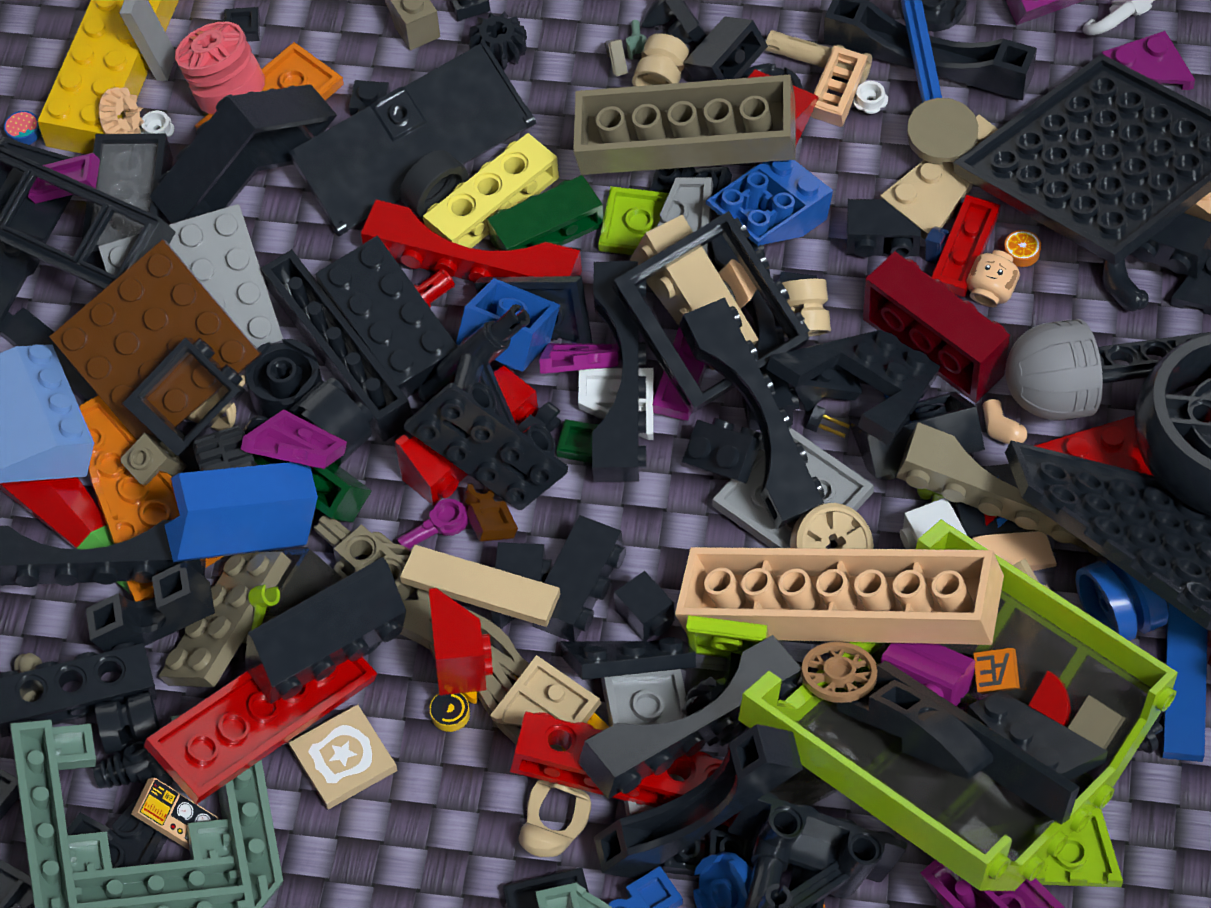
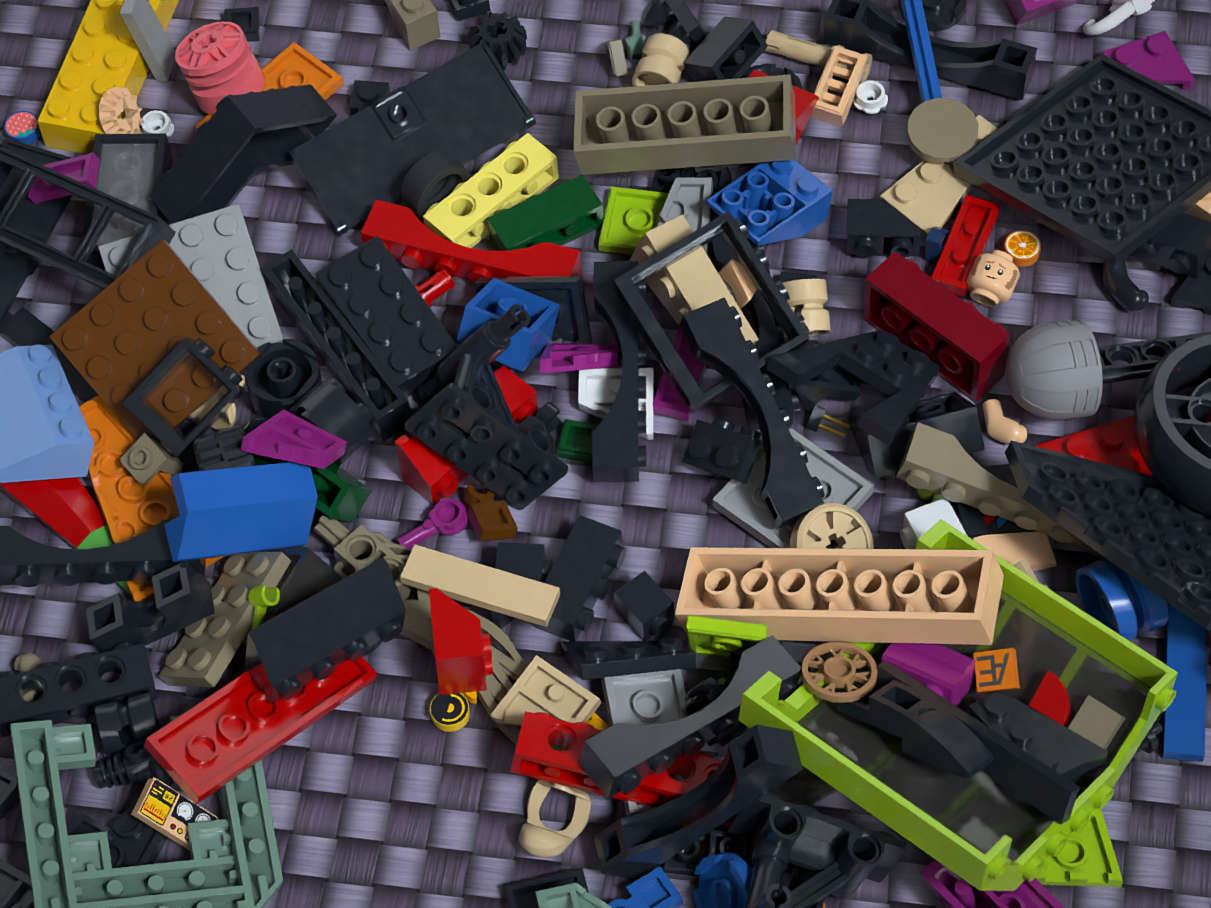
(343, 756): tan tile -> none

